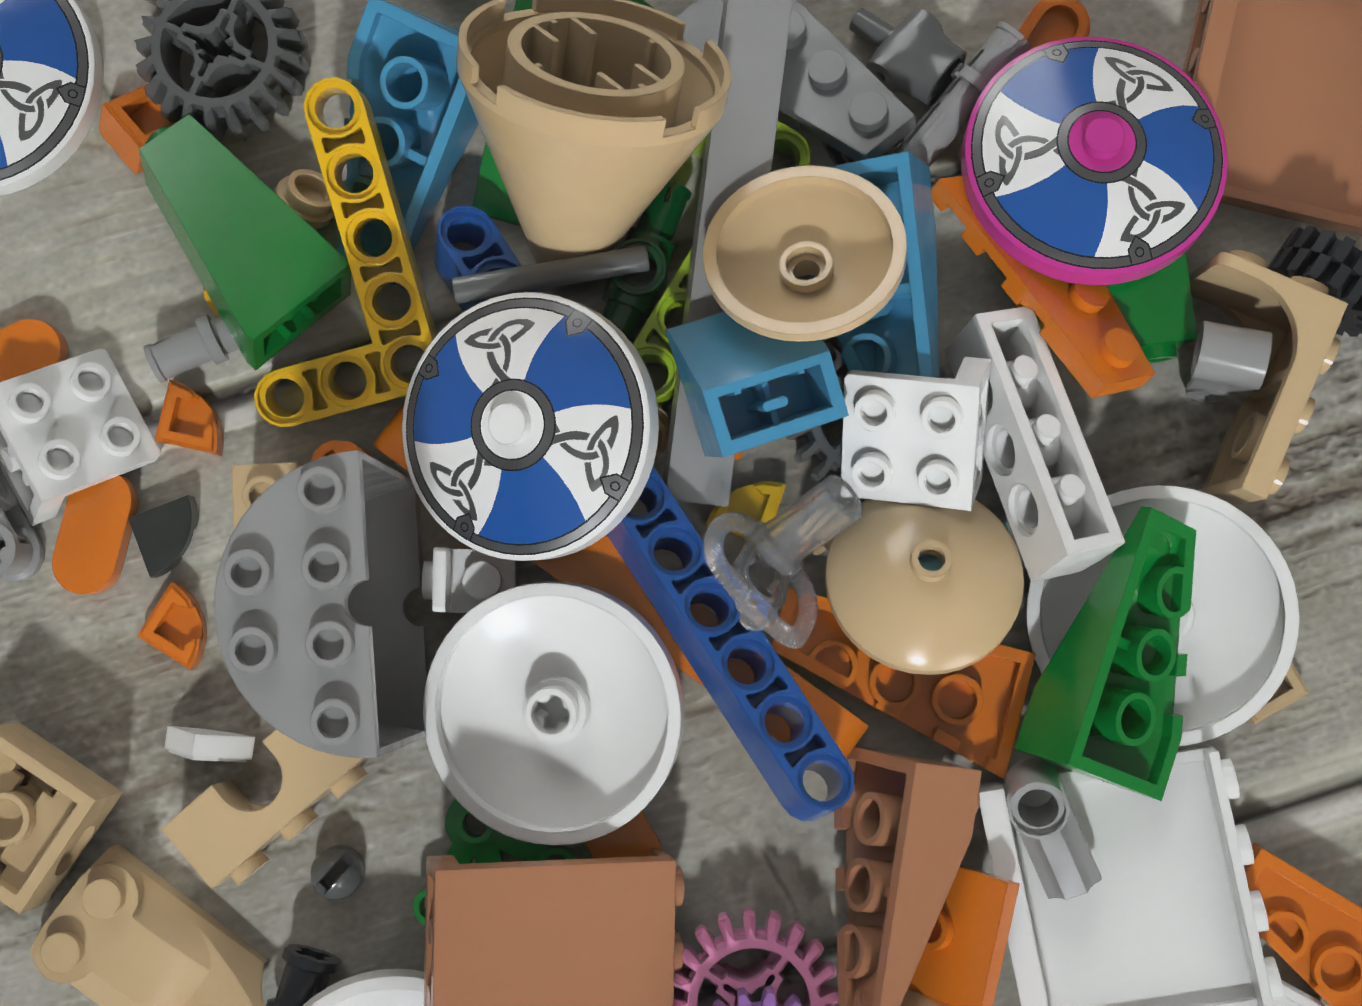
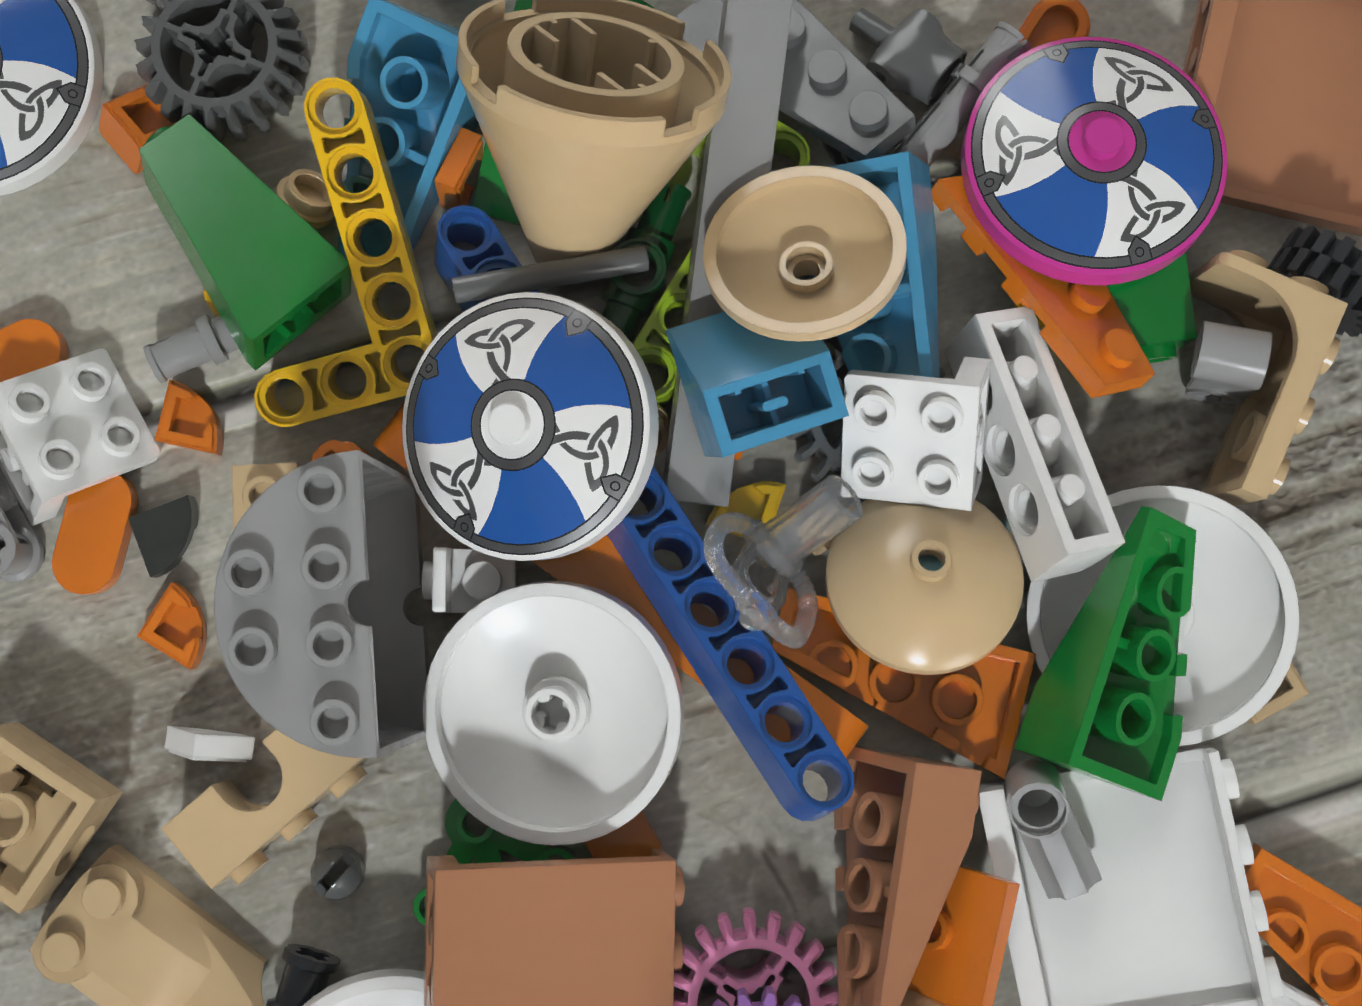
(456, 168): none -> orange tile

